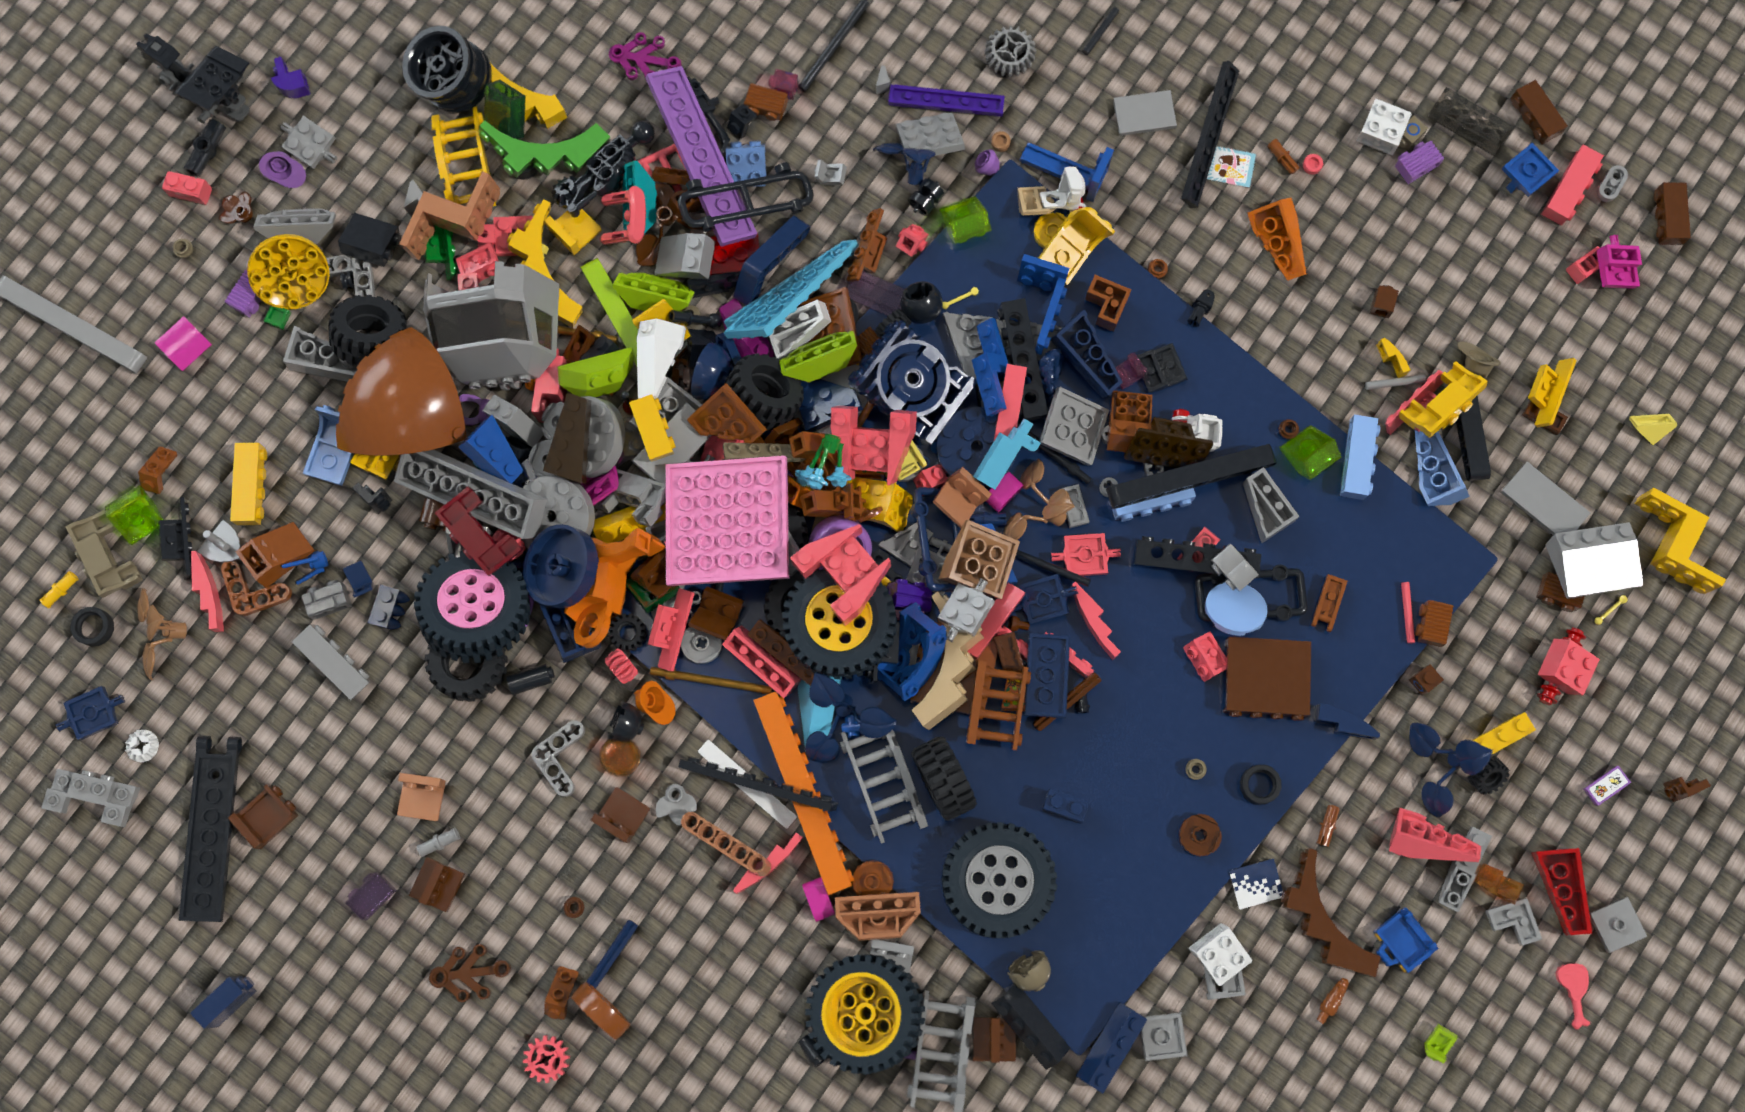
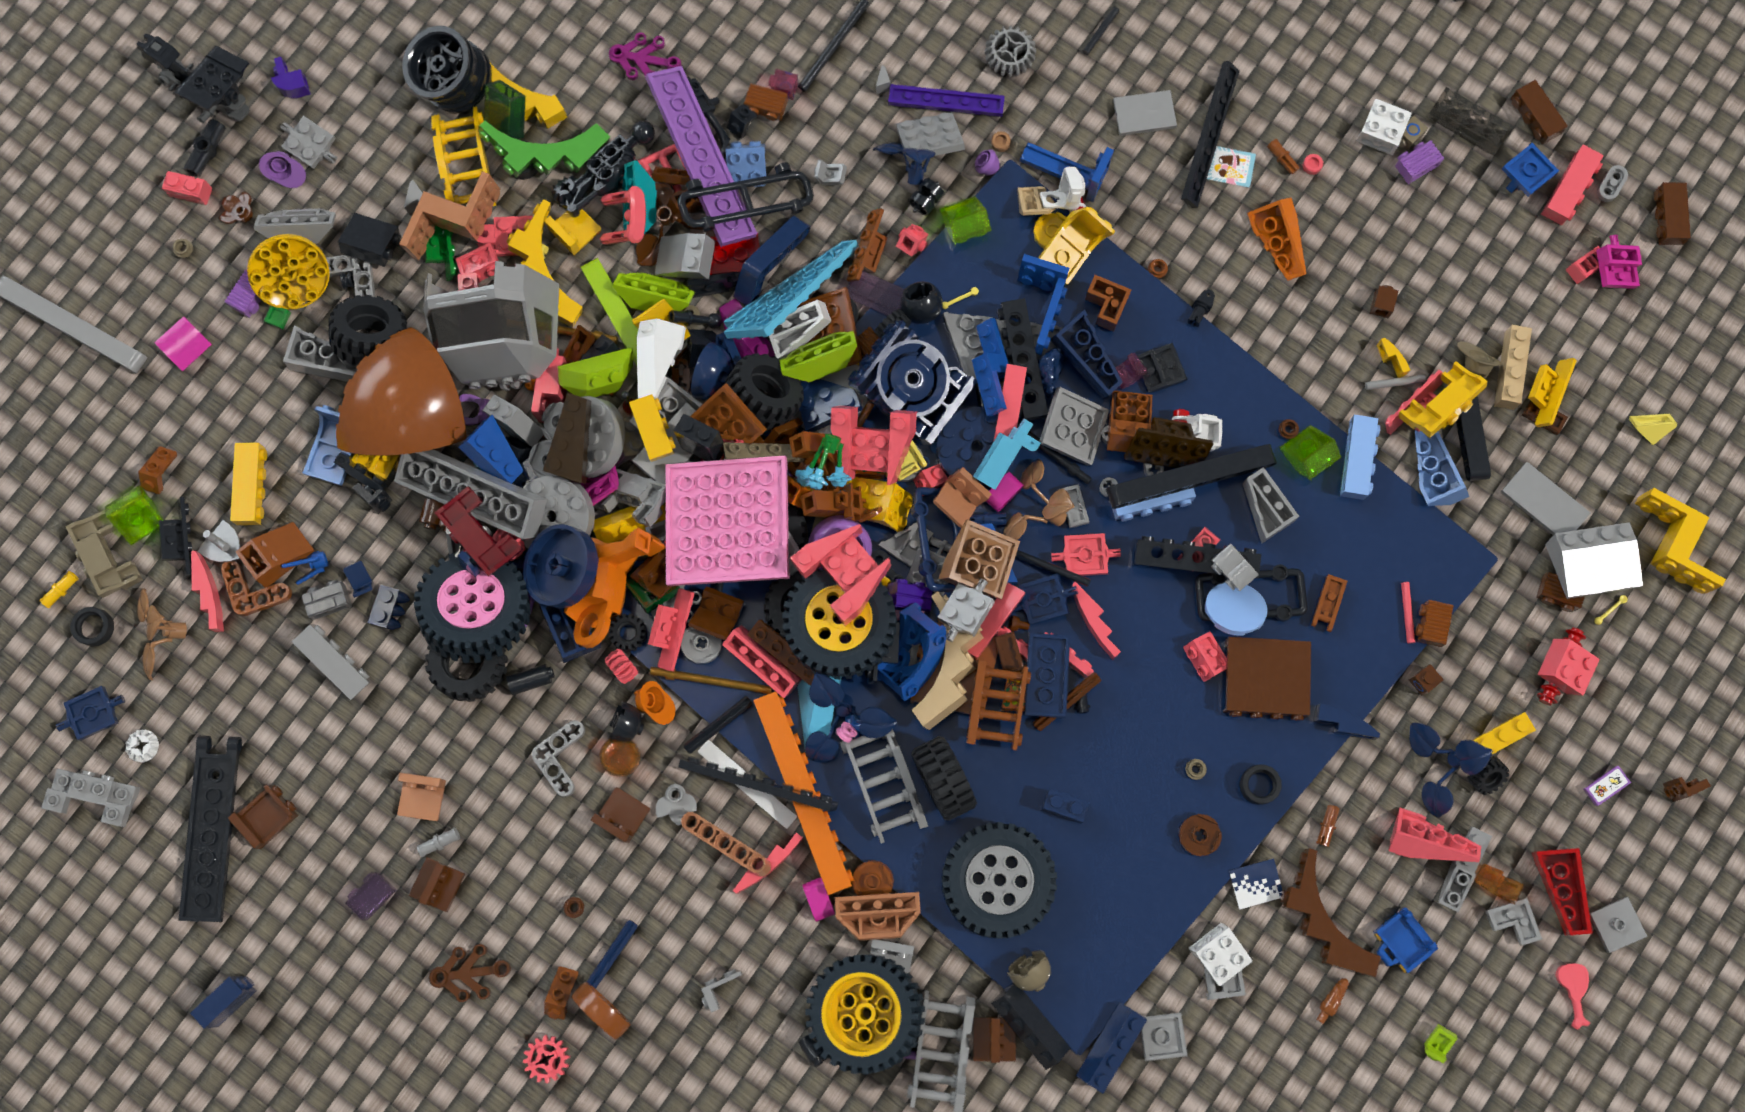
(359, 472): none -> black hinge
(467, 565): none -> dark blue tile
(699, 439): none -> black brick
(709, 999): none -> light grey bracket
(718, 724): none -> black axle
(846, 732): none -> bright pink bush
(1513, 367): none -> tan brick

